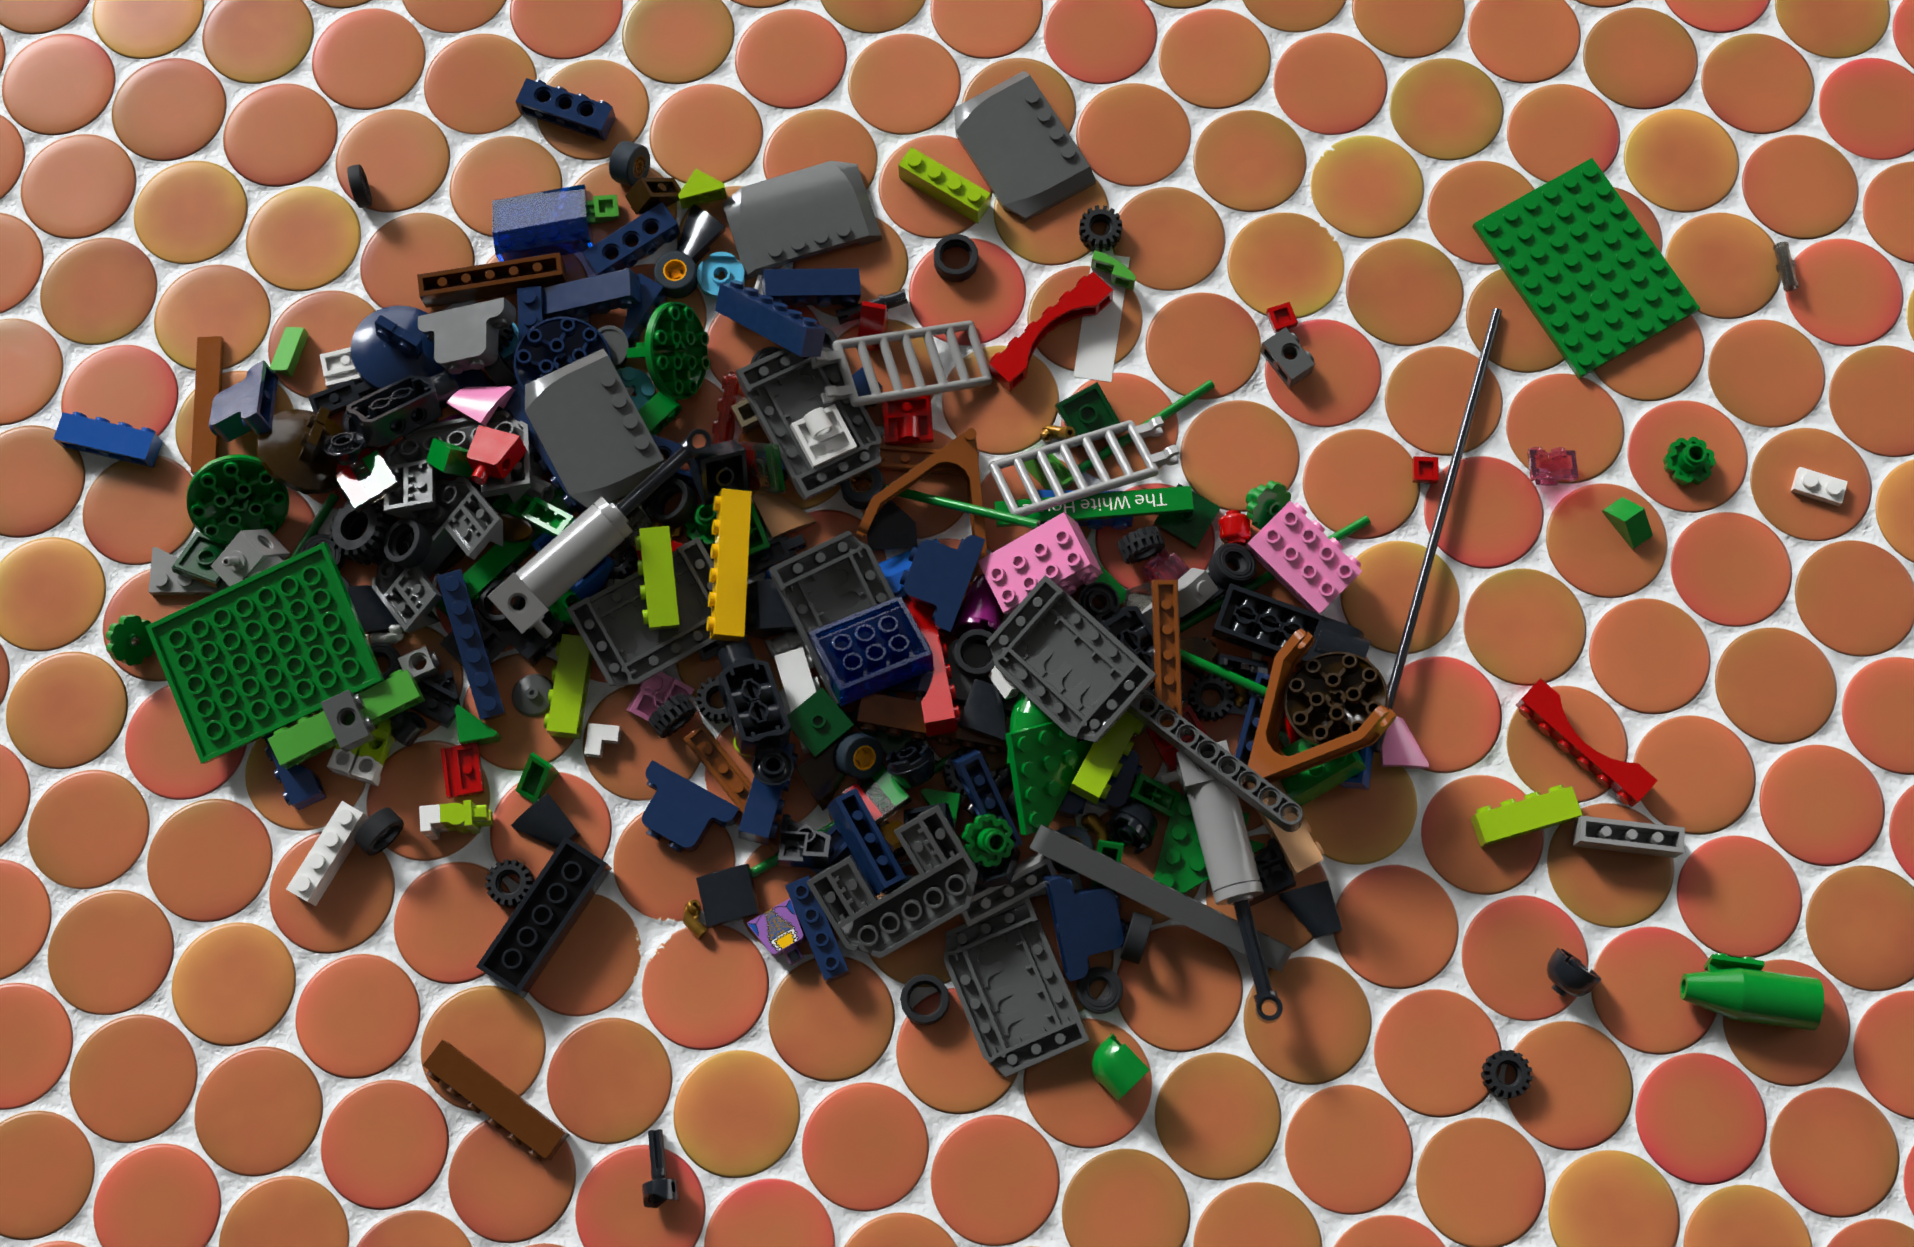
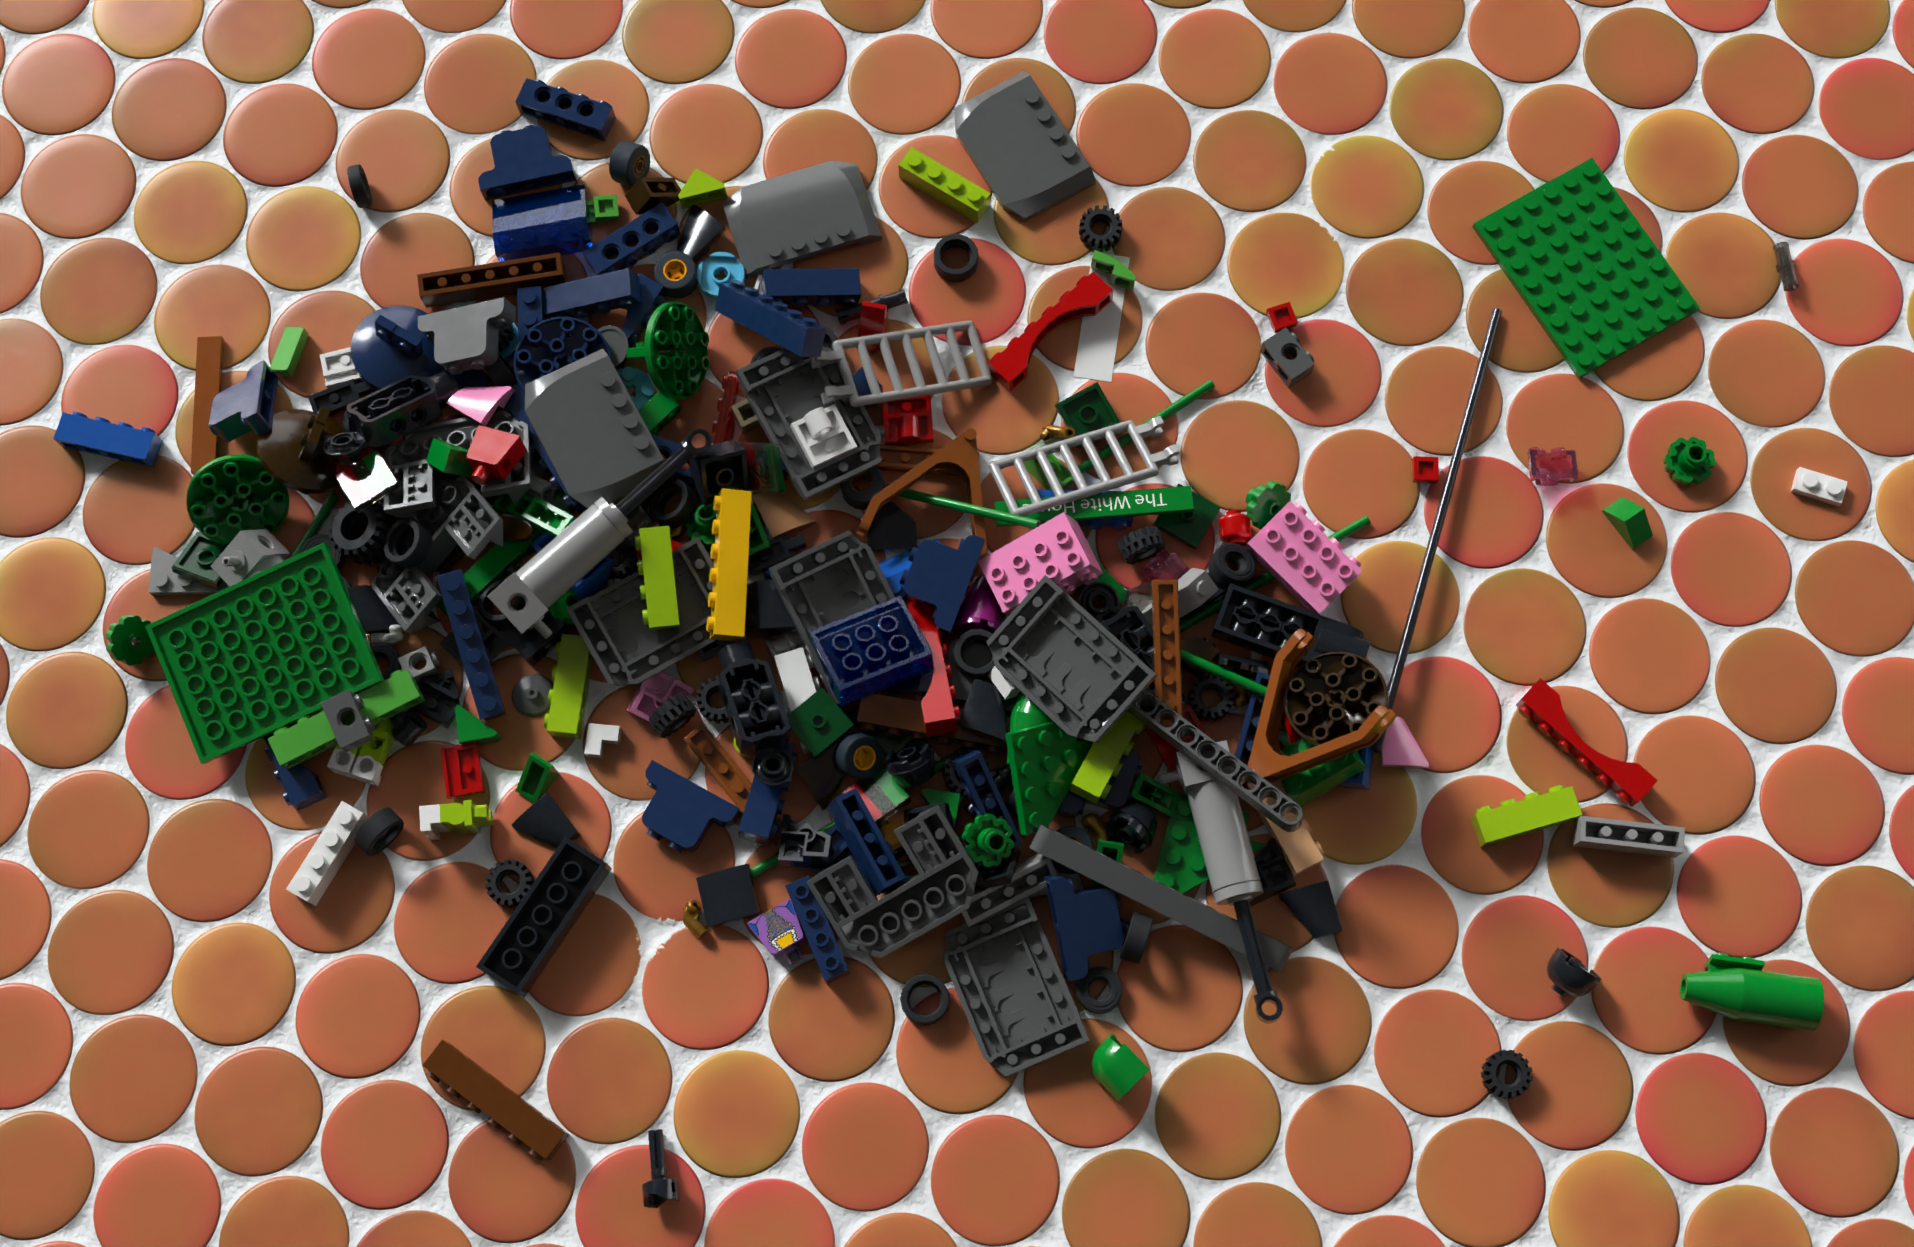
(524, 164): none -> dark blue brick

